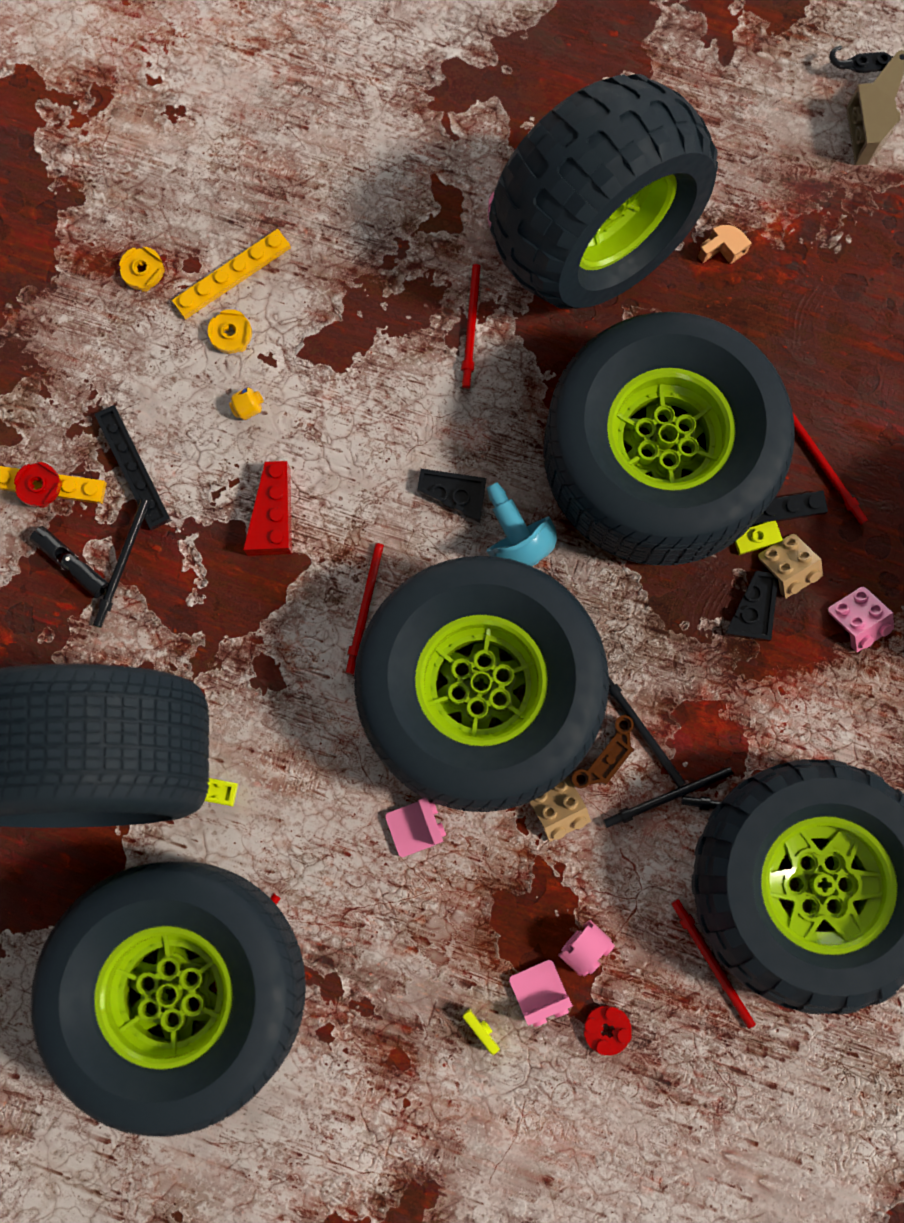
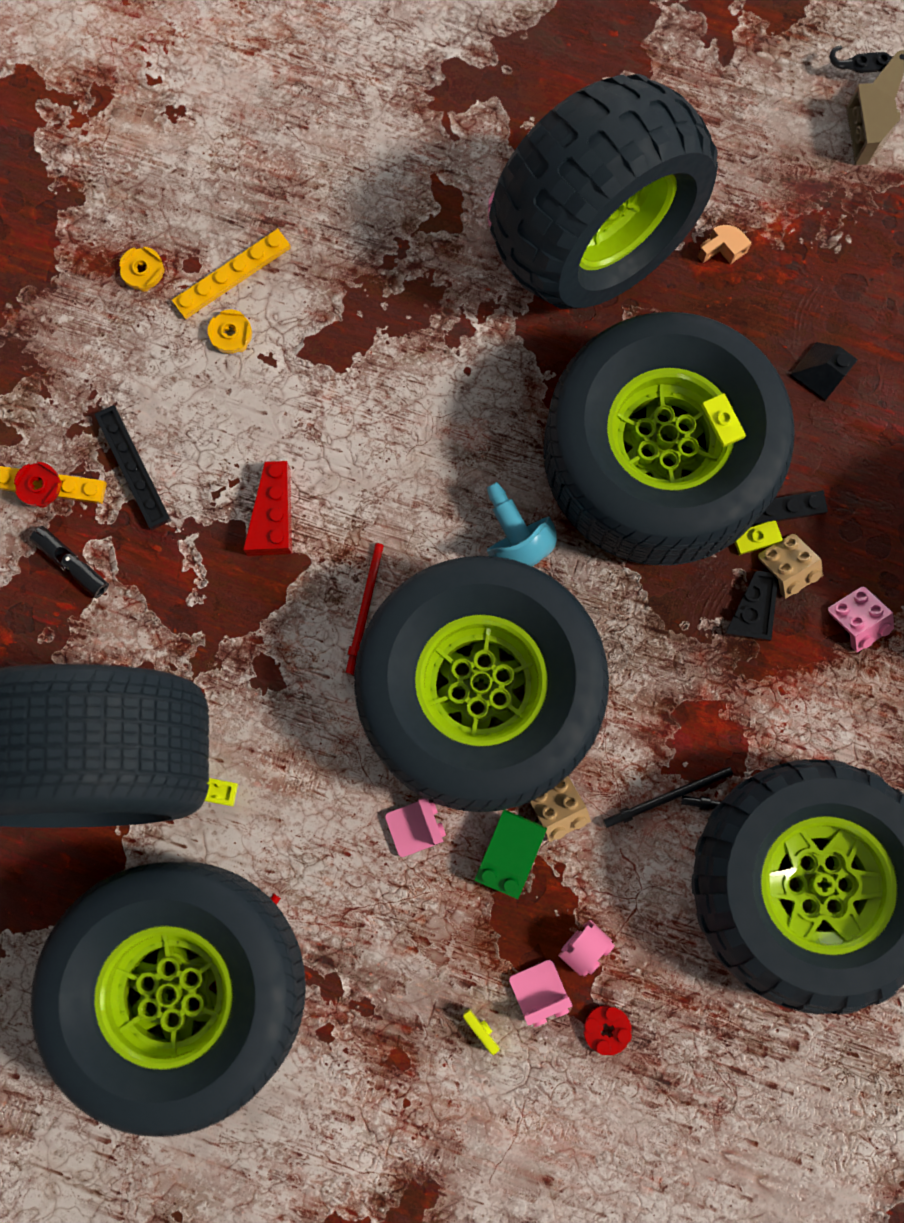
(106, 603): black bar -> none
(246, 403): yellow head -> none
(454, 490): black wing -> none
(468, 364): red bar -> none
(510, 854): none -> green slope
(611, 757): reddish brown plate -> none
(615, 692): black bar -> none
(688, 923): red bar -> none
(723, 420): none -> neon yellow plate
(823, 369): none -> black slope
(851, 503): red bar -> none

